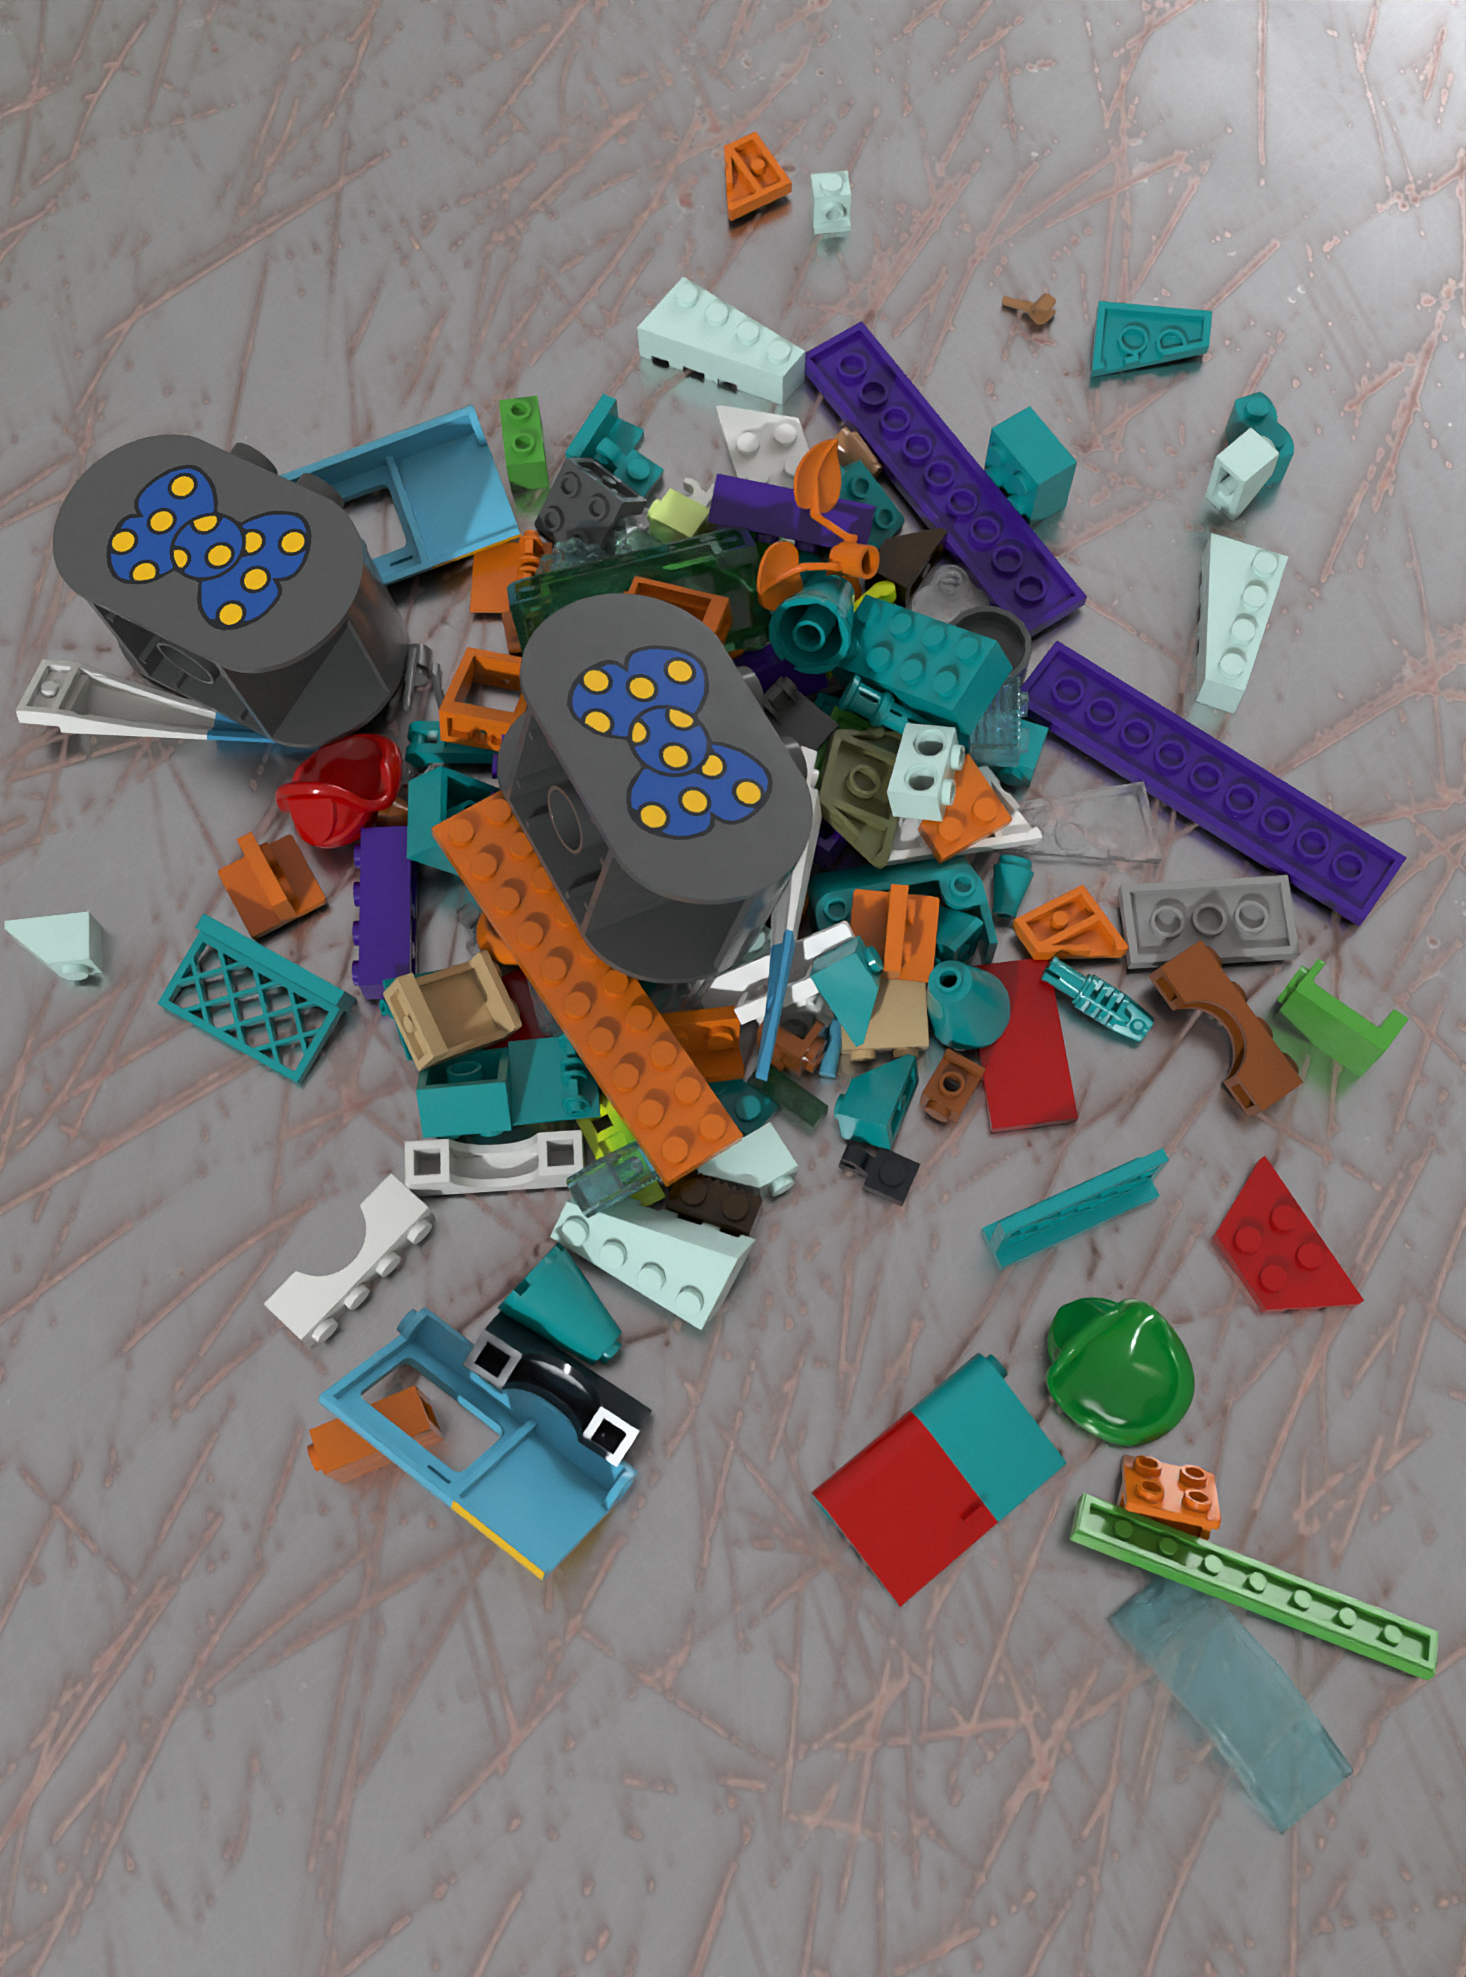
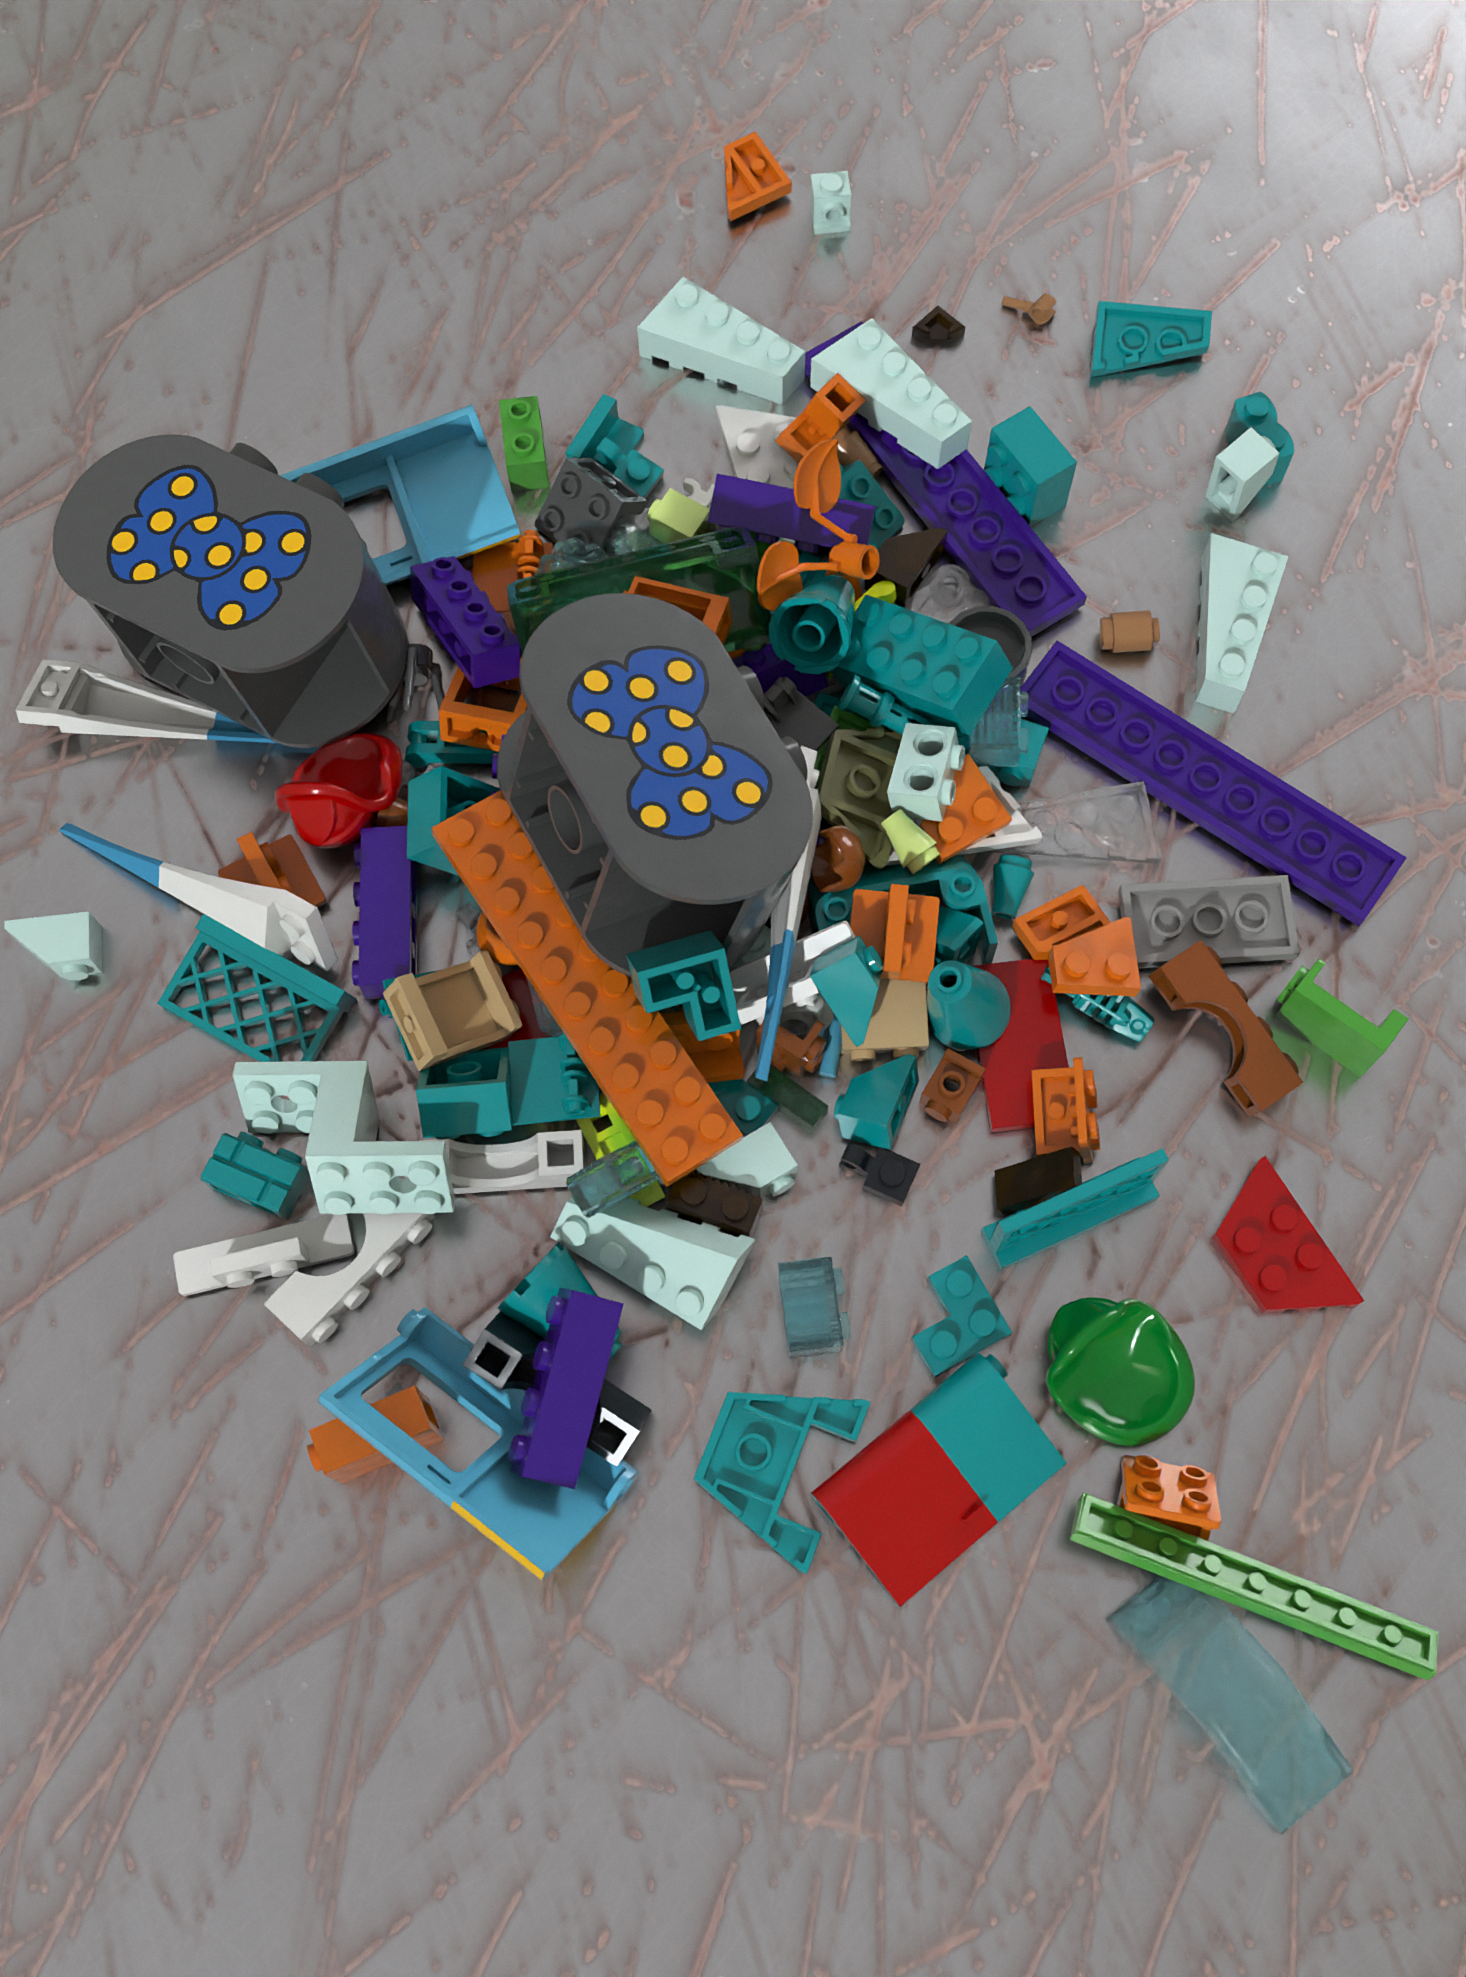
(255, 1174): none -> teal brick
(259, 913): none -> white plate
(263, 1254): none -> white bracket
(342, 1155): none -> light aqua bracket
(465, 621): none -> dark purple brick
(565, 1388): none -> dark purple brick
(691, 974): none -> teal brick
(755, 1456): none -> teal wing
(811, 1307): none -> clear light blue brick
(822, 418): none -> orange brick
(837, 860): none -> dark orange hair
(896, 393): none -> light aqua wedge
(910, 842): none -> yellowish green cone
(938, 328): none -> dark brown tile
(971, 1323): none -> teal plate
(1037, 1180): none -> dark brown tile
(1063, 1110): none -> orange bracket
(1097, 962): none -> orange wing
(1129, 631): none -> medium nougat brick

